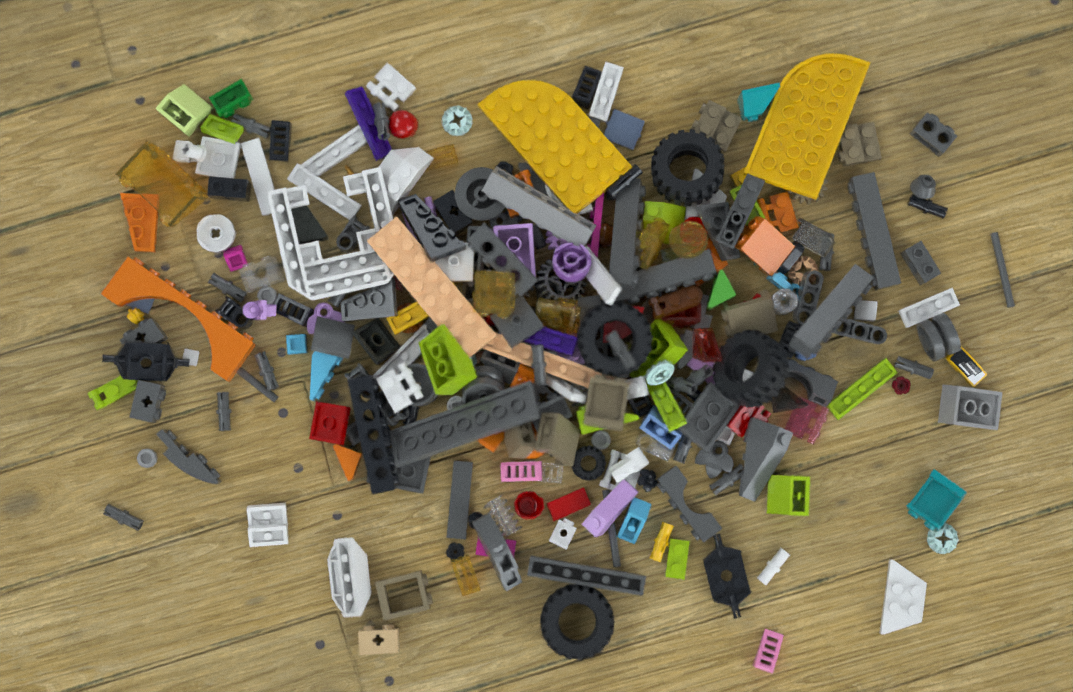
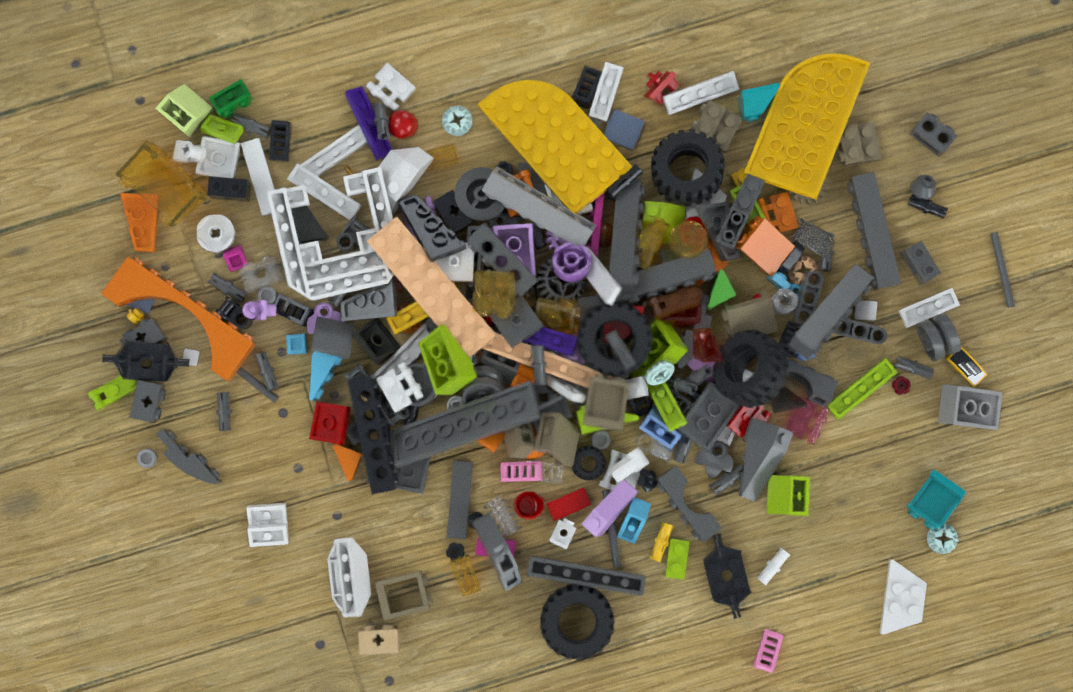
(123, 517): dark grey pin -> none
(660, 82): none -> red hips
(700, 92): none -> white tile

